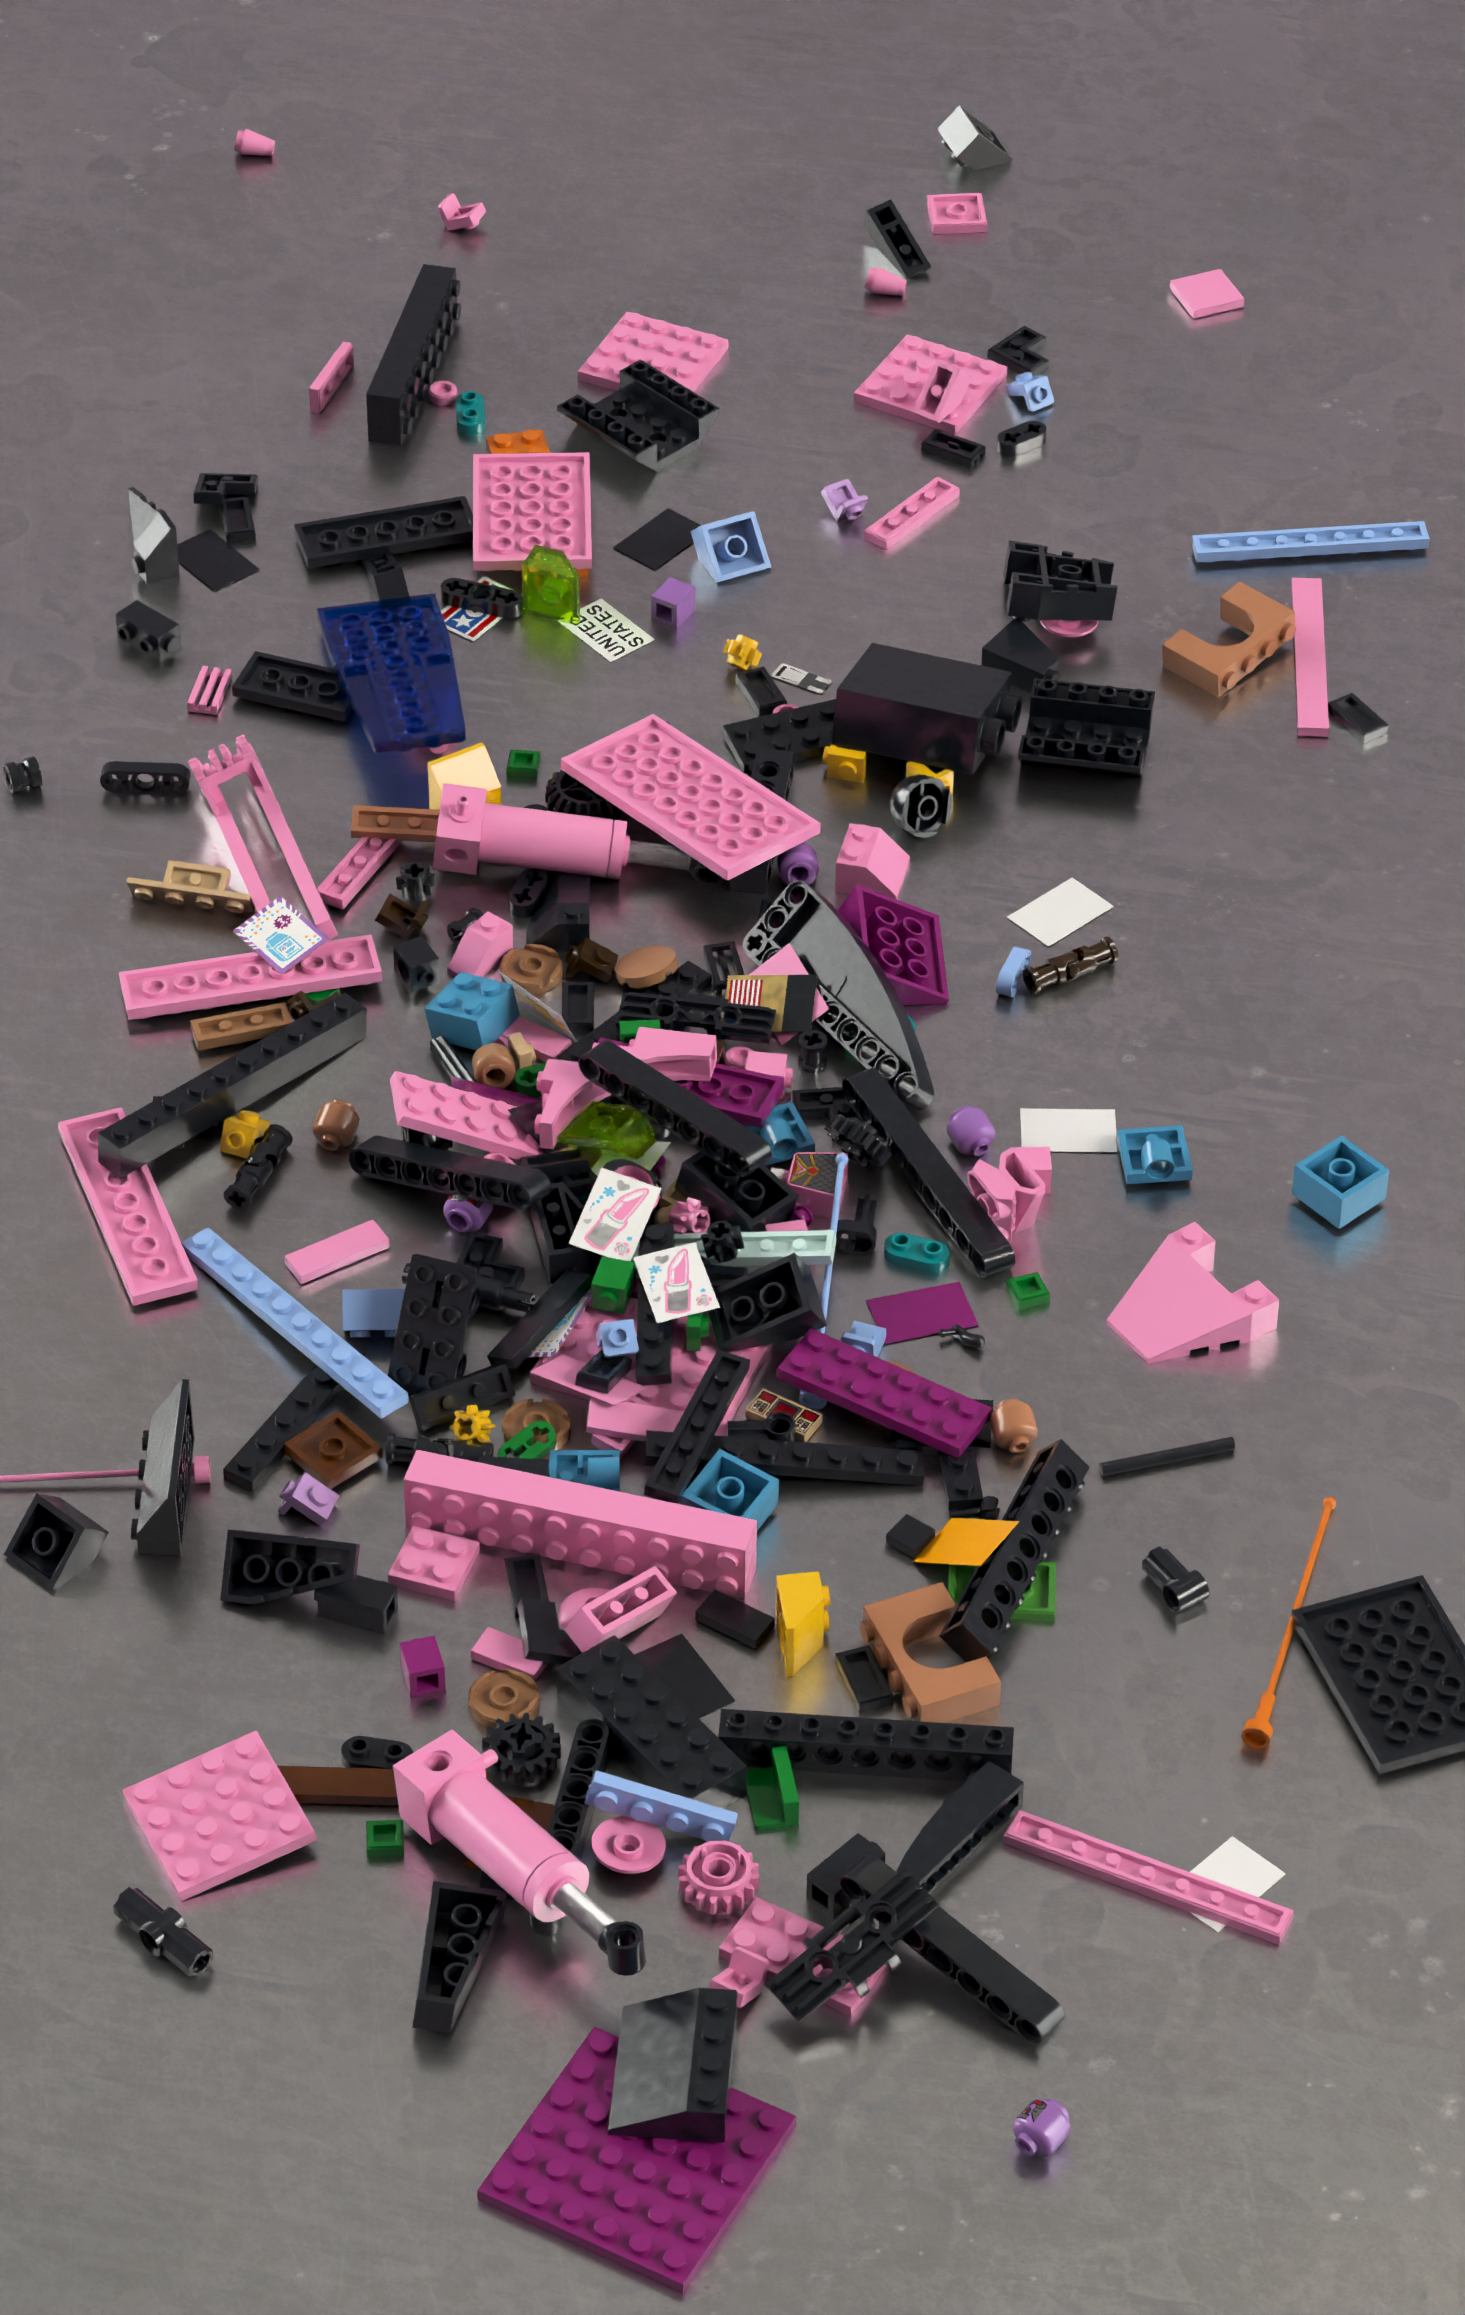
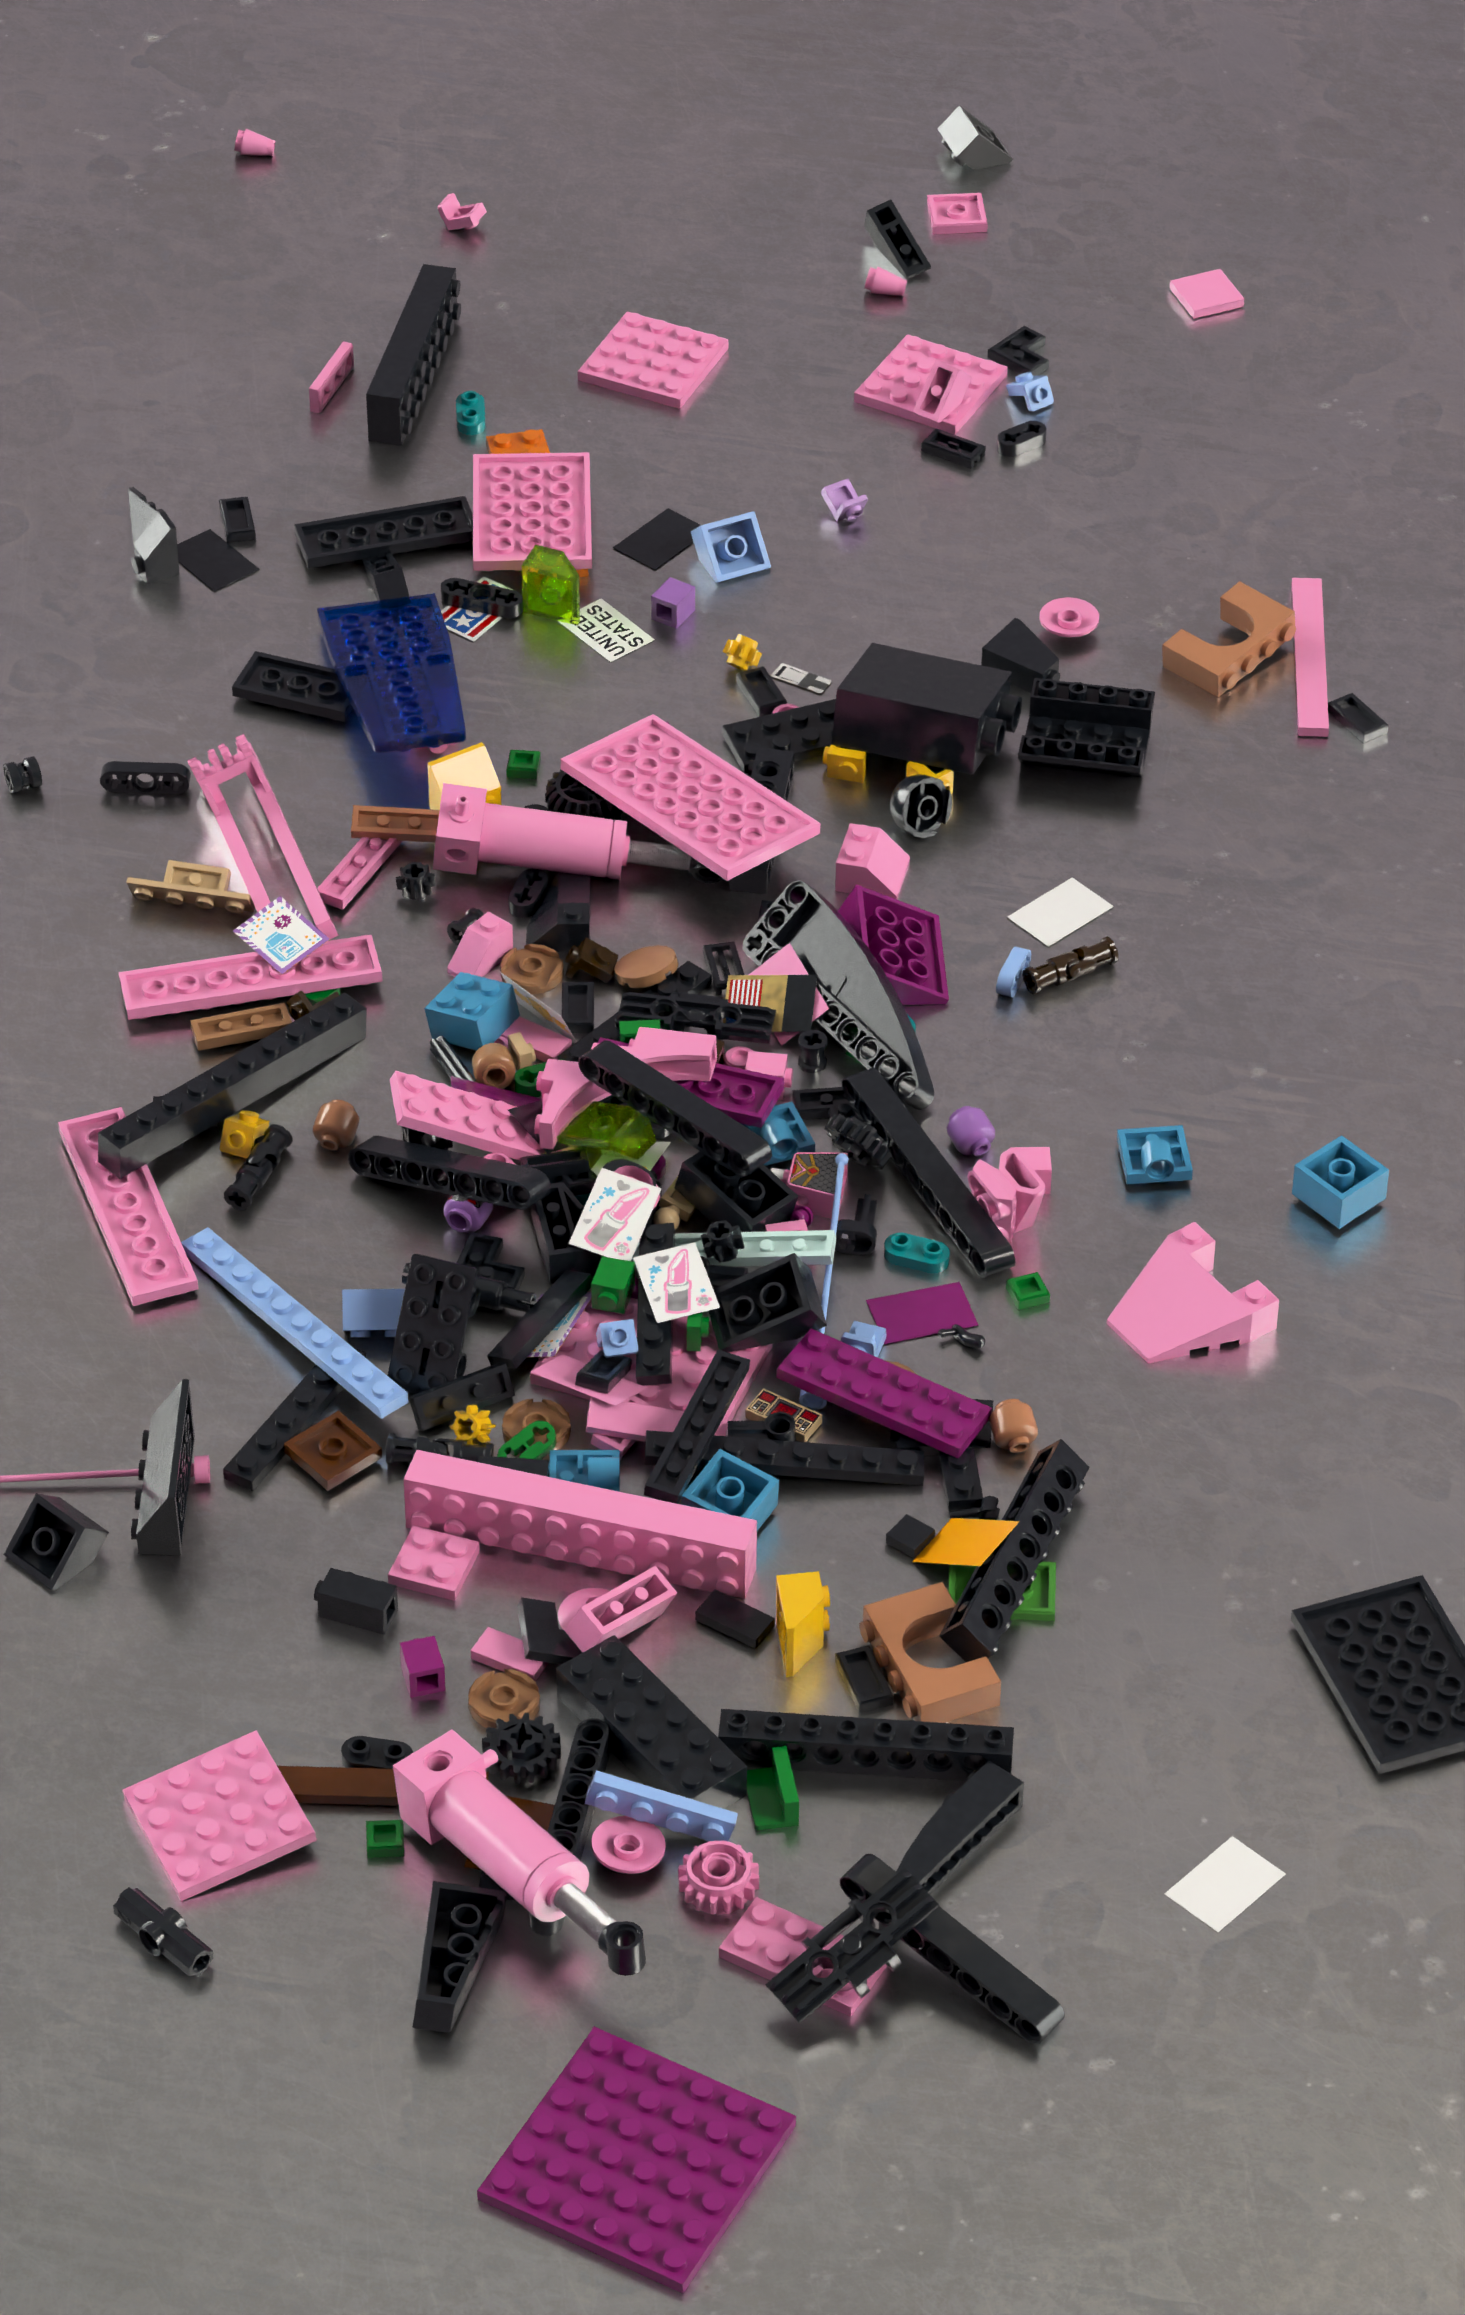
(148, 630): black brick -> none
(213, 487): black tile -> none
(213, 677): bright pink tile -> none
(277, 1565): black wedge -> none
(308, 1498): lavender bracket -> none
(337, 1251): bright pink tile -> none
(401, 917): dark brown bracket -> none
(416, 964): black brick -> none
(442, 393): bright pink tile -> none
(525, 1579): black tile -> none
(647, 418): black slope -> none
(675, 2066): black slope -> none
(686, 1675): black sticker -> none
(690, 1217): bright pink gear -> none
(744, 1974): bright pink bracket -> none
(798, 864): medium lavender head -> none
(824, 1880): black brick -> none
(911, 513): bright pink tile -> none
(1041, 2127): medium lavender head -> none
(1056, 585): black wedge -> none
(1069, 1129): white sticker -> none
(1148, 1877): bright pink tile -> none
(1167, 1456): black bar -> none
(1178, 1585): black piece -> none
(1258, 1730): orange piece -> none
(1310, 541): light blue plate -> none

